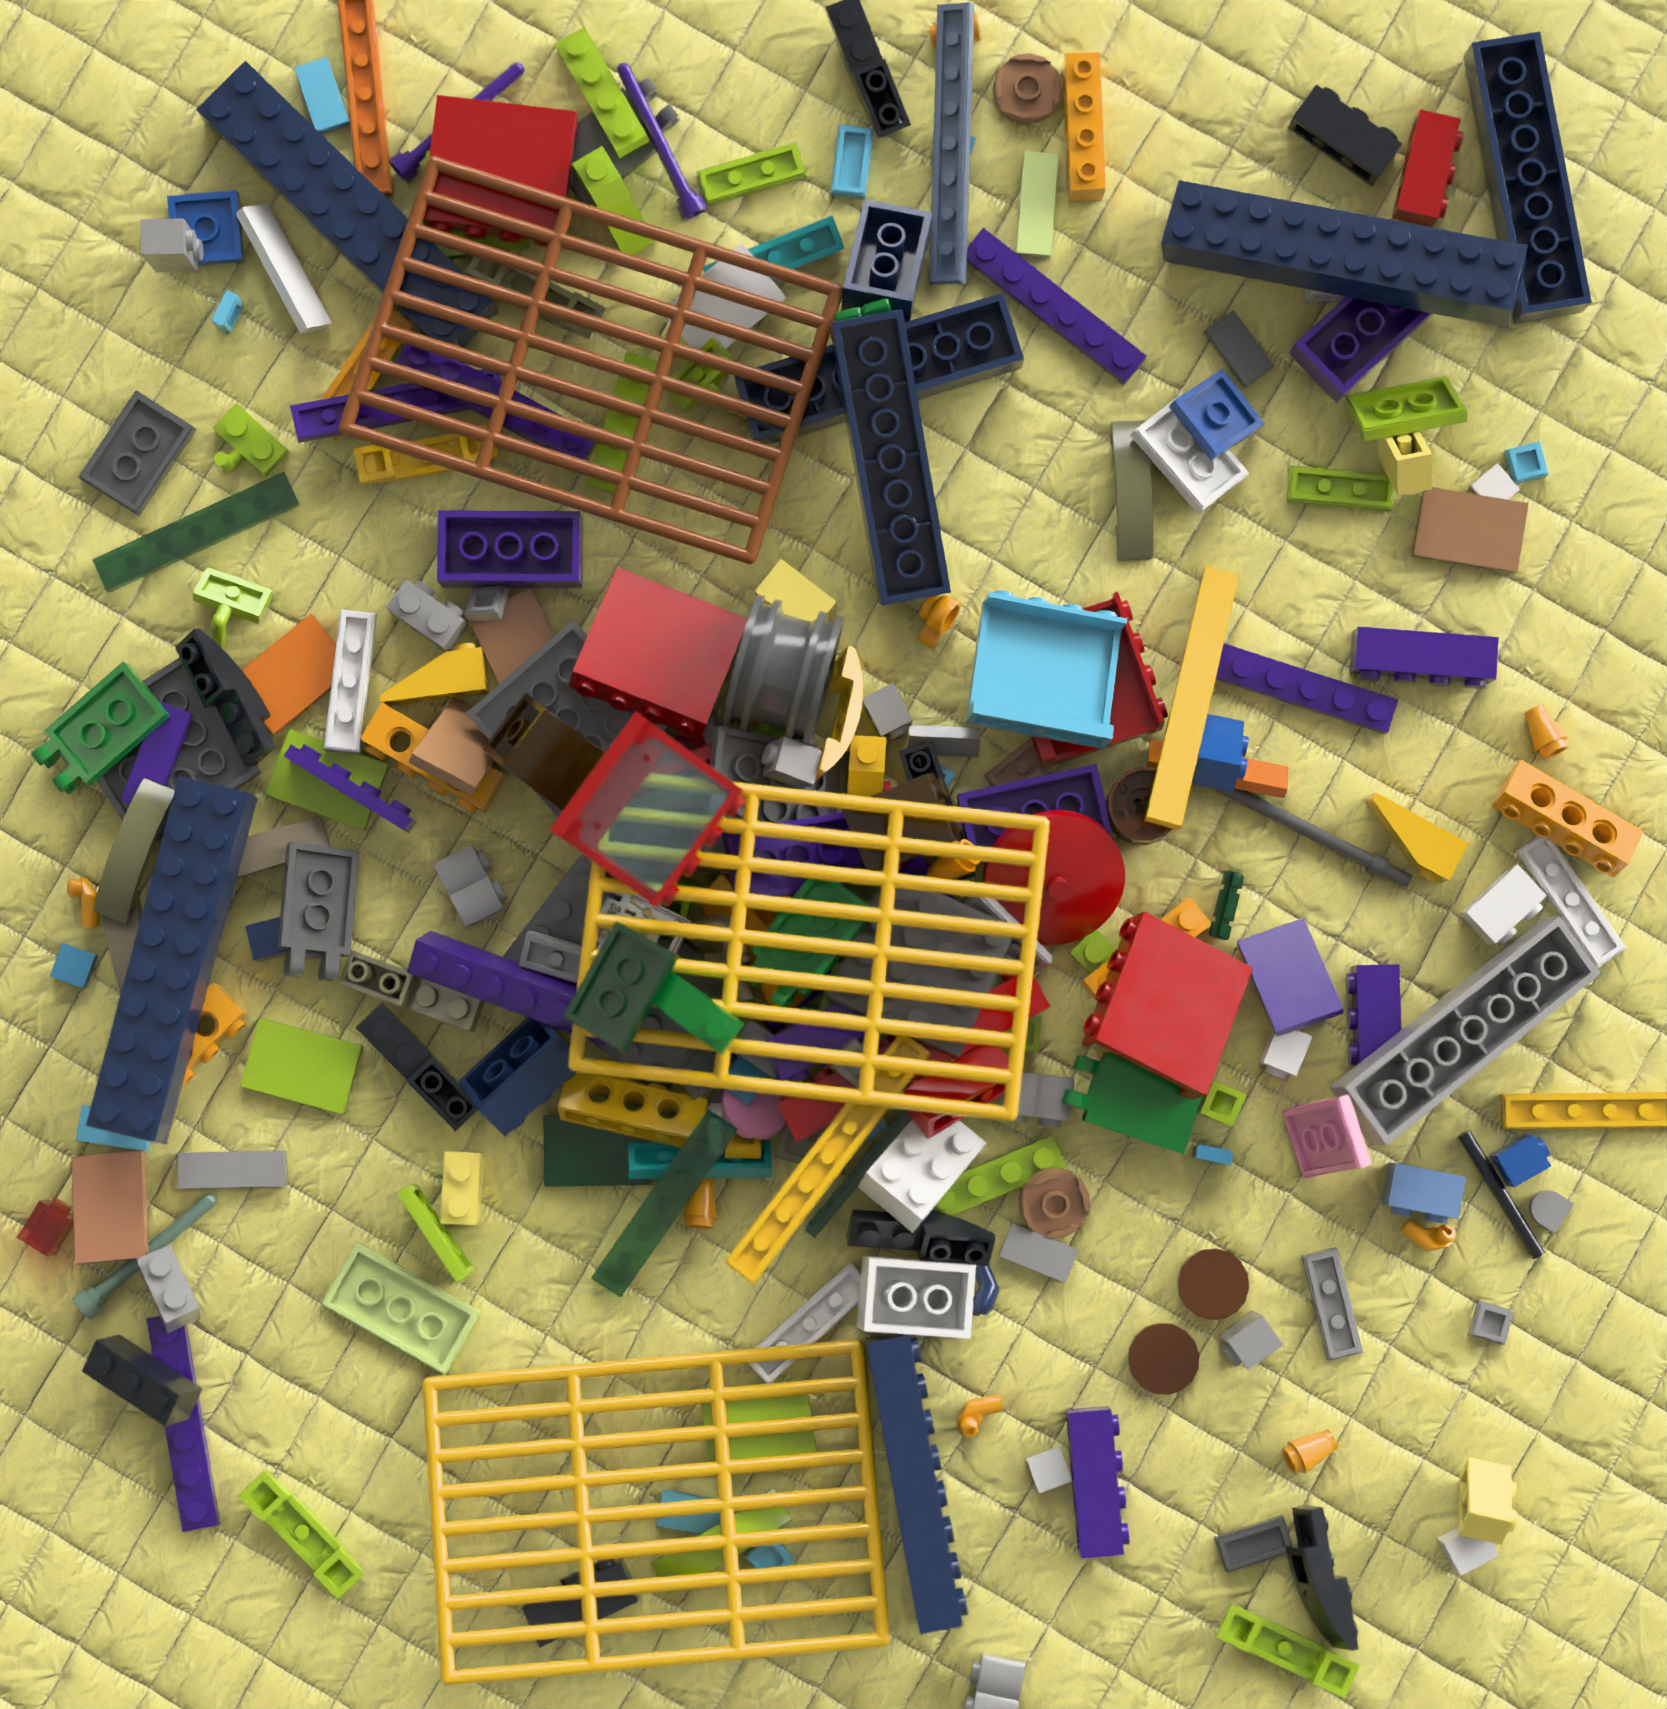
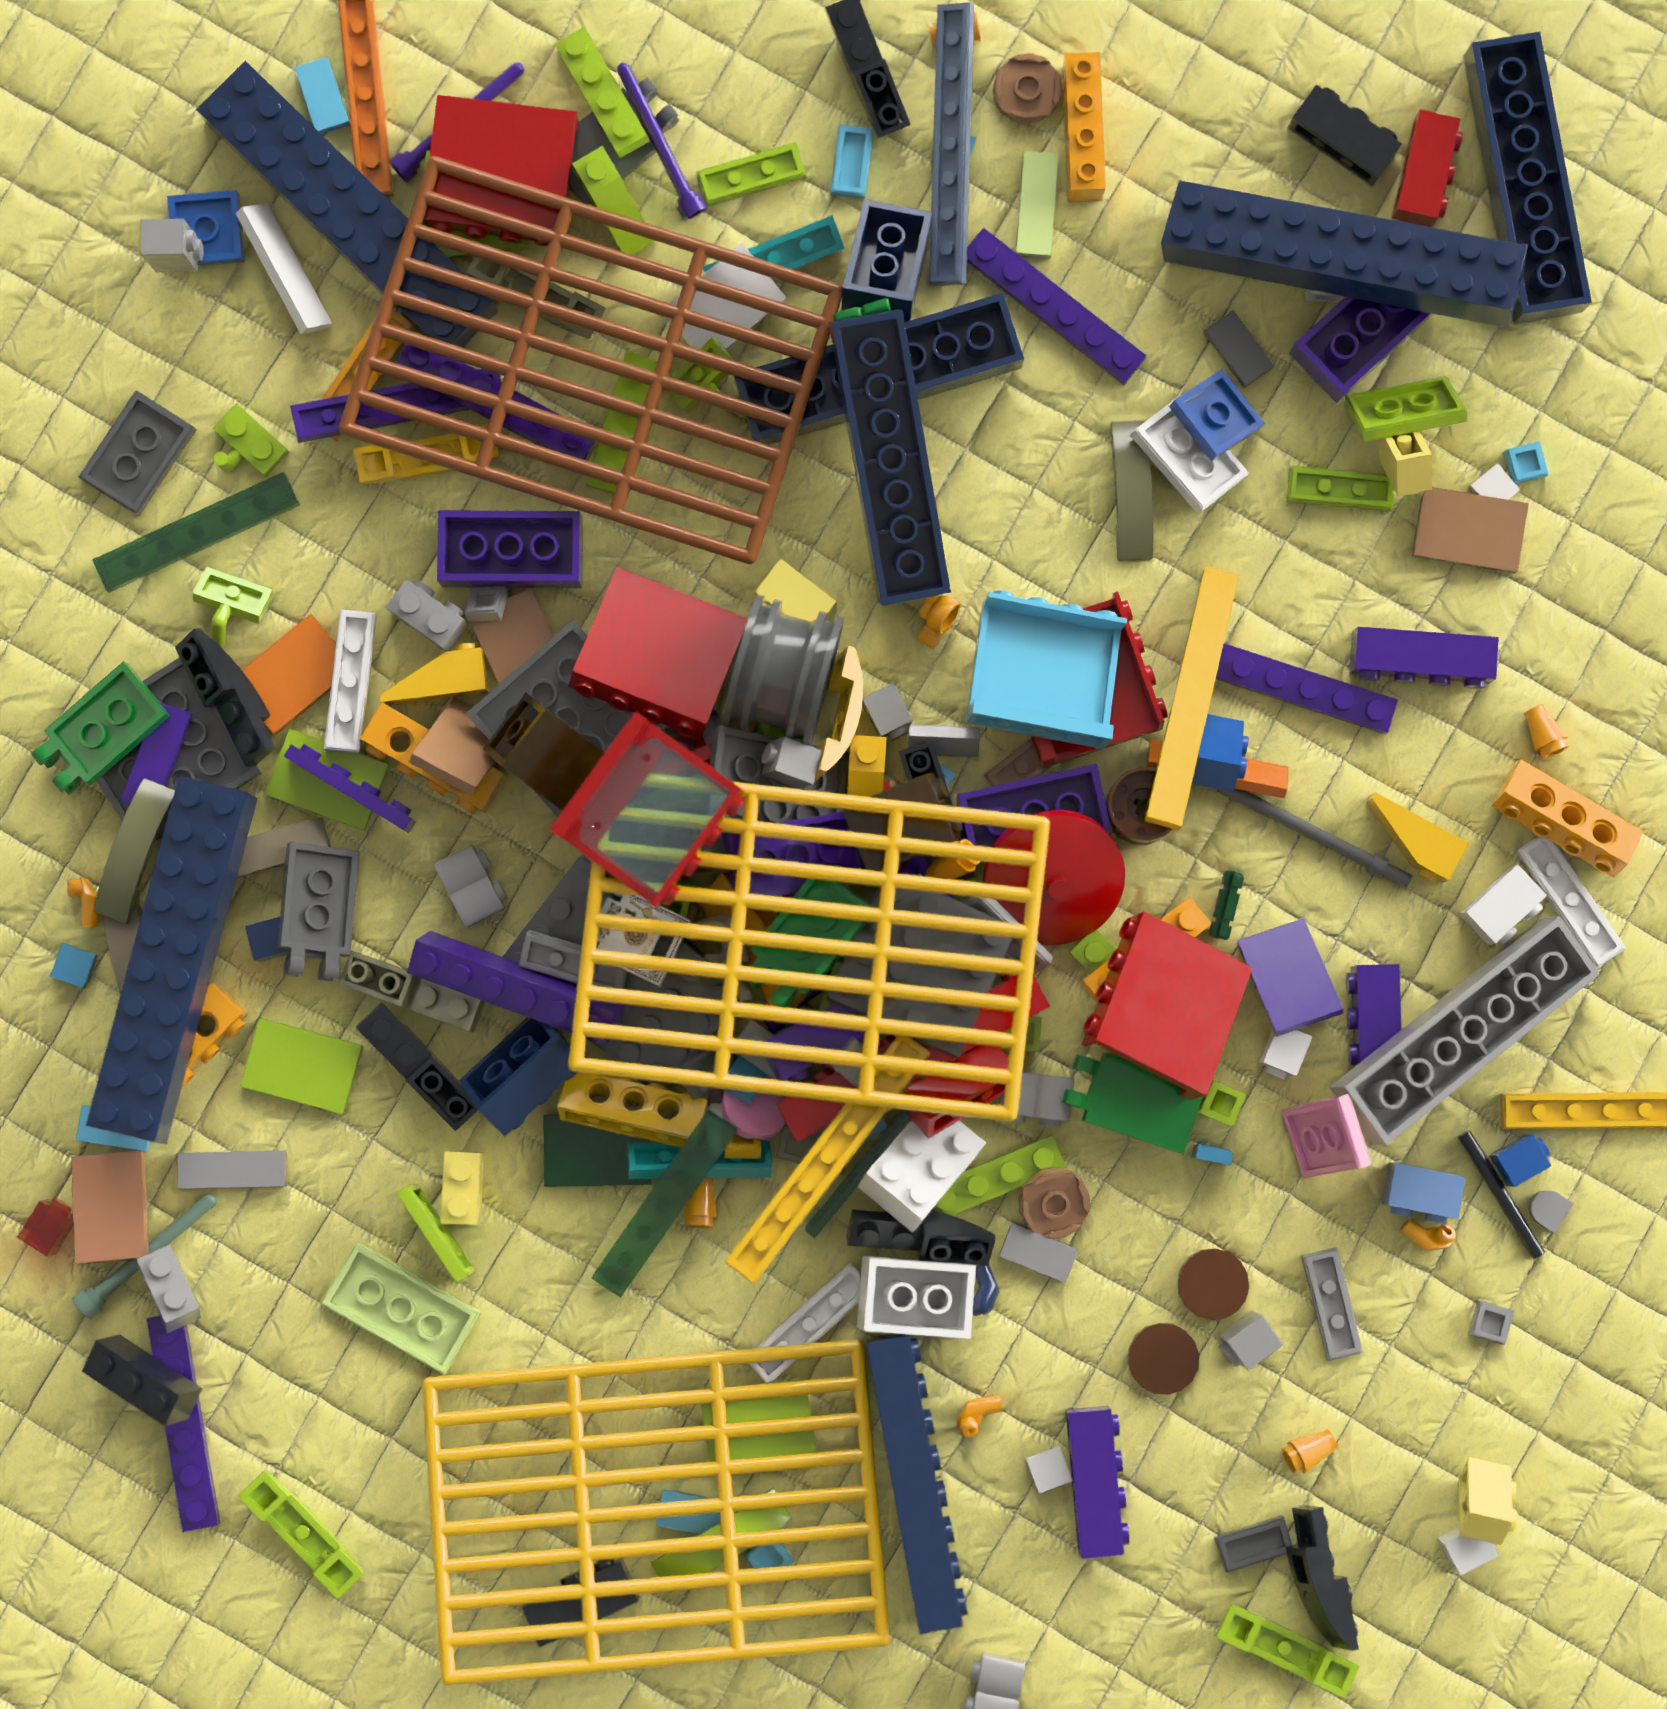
(227, 312): medium azure tile -> none
(621, 986): dark green tile -> none
(698, 1013): green slope -> none

